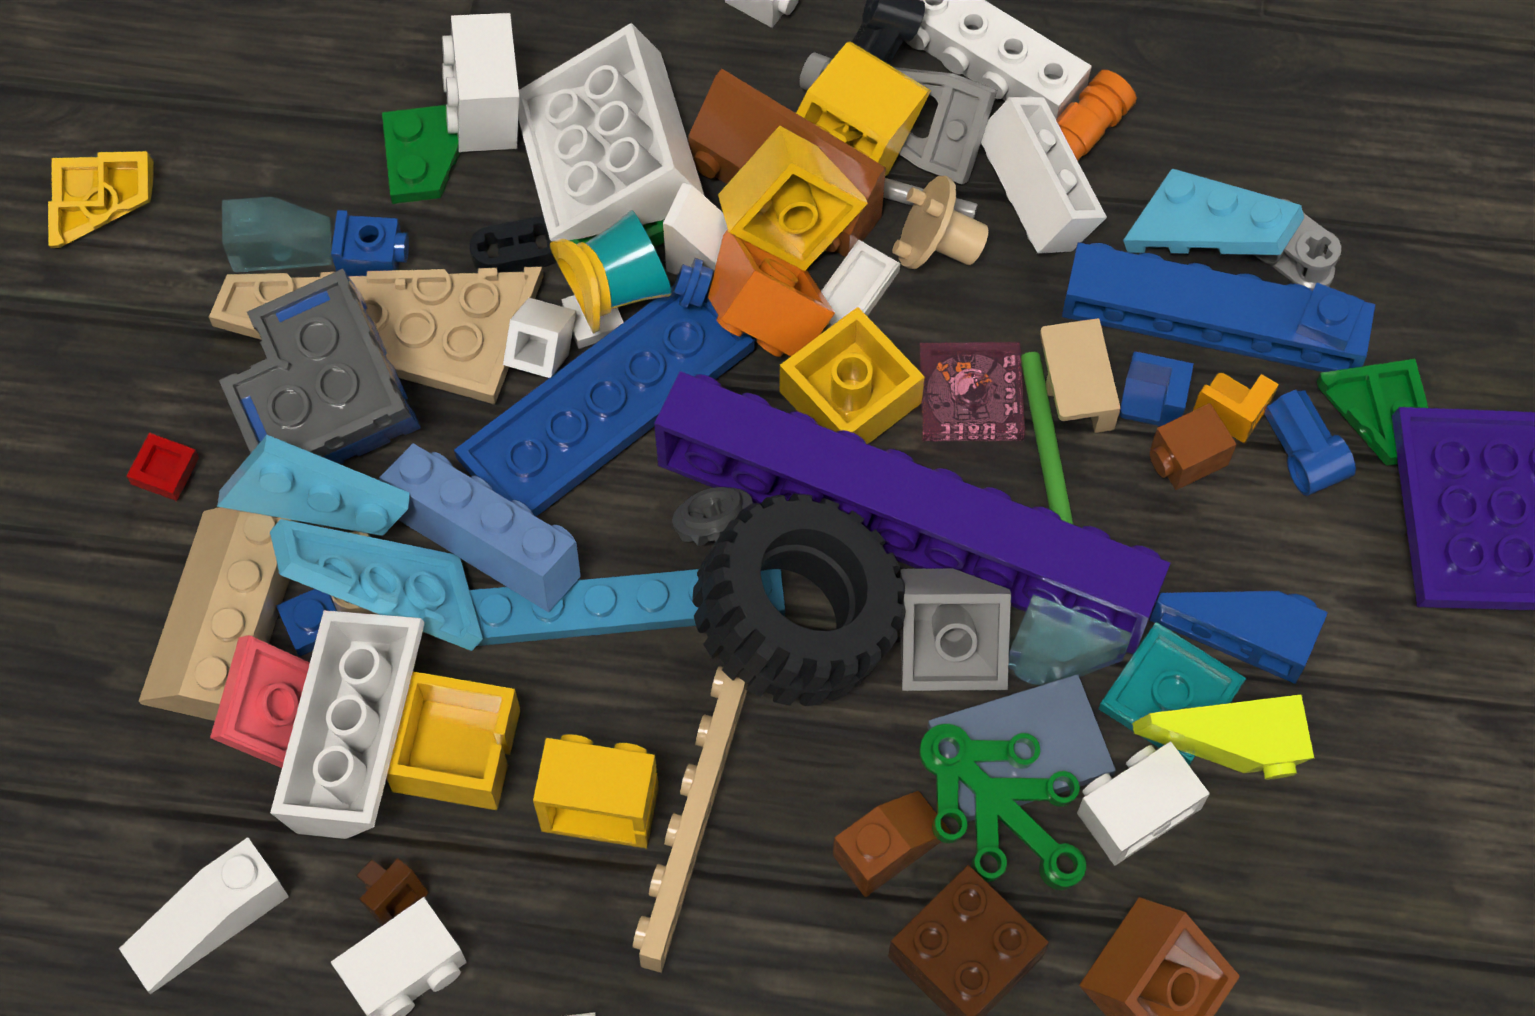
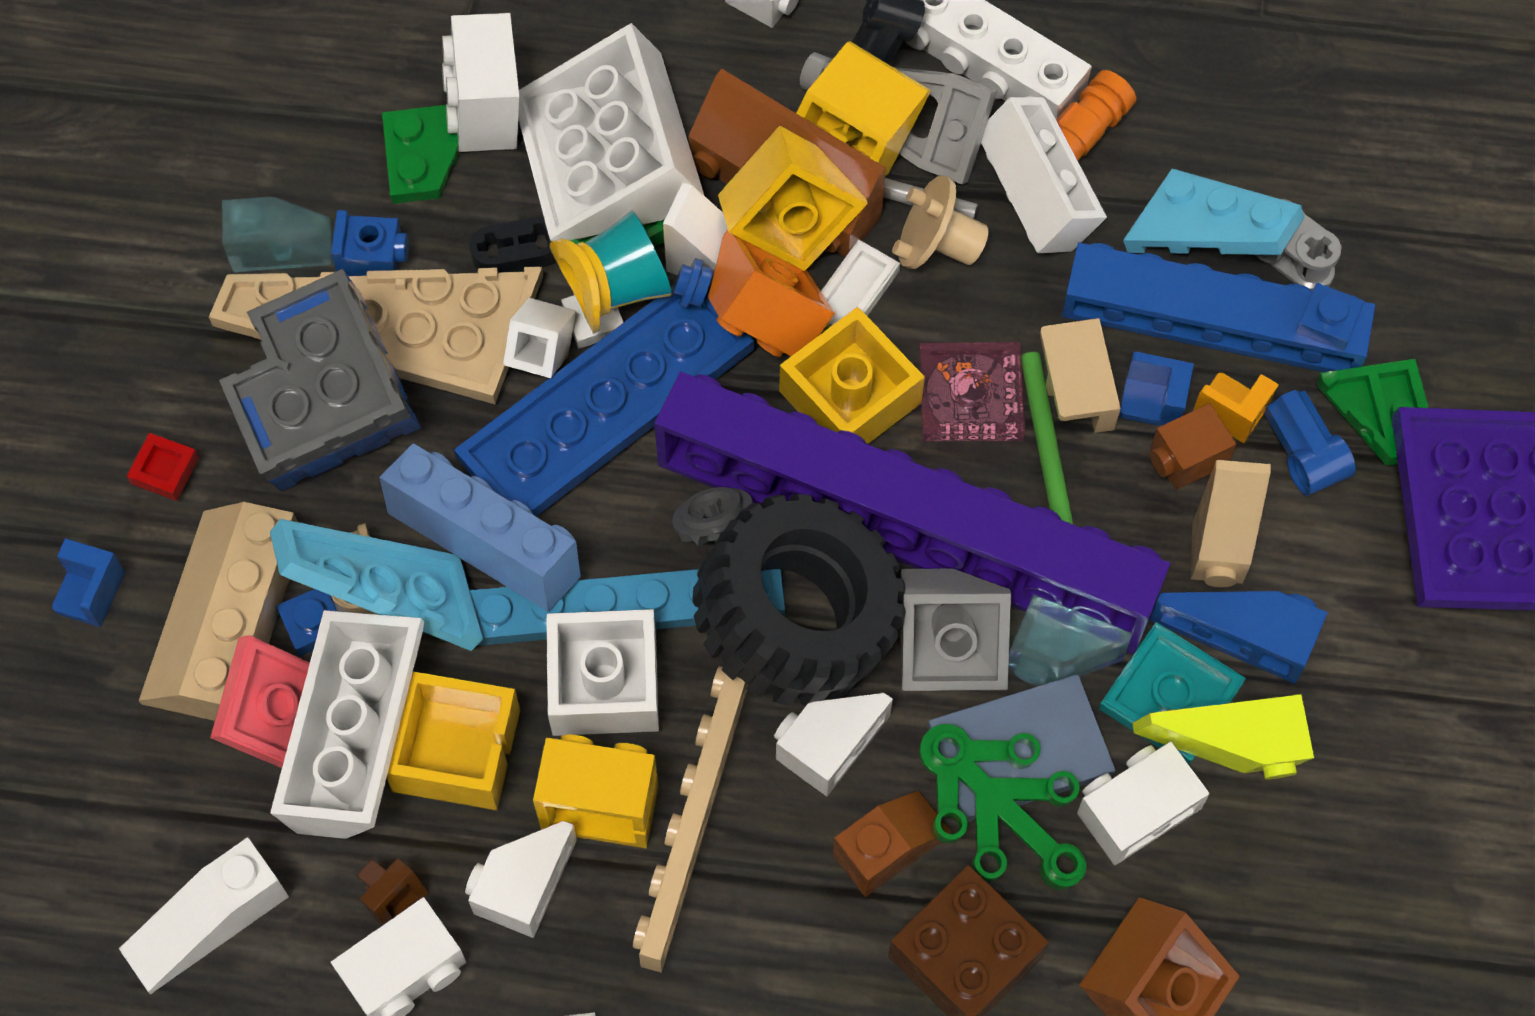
(89, 582): none -> blue panel
(95, 192): yellow slope -> none
(311, 489): medium azure wing -> none
(521, 878): none -> white slope
(602, 672): none -> white brick
(830, 737): none -> white slope
(1228, 522): none -> tan slope

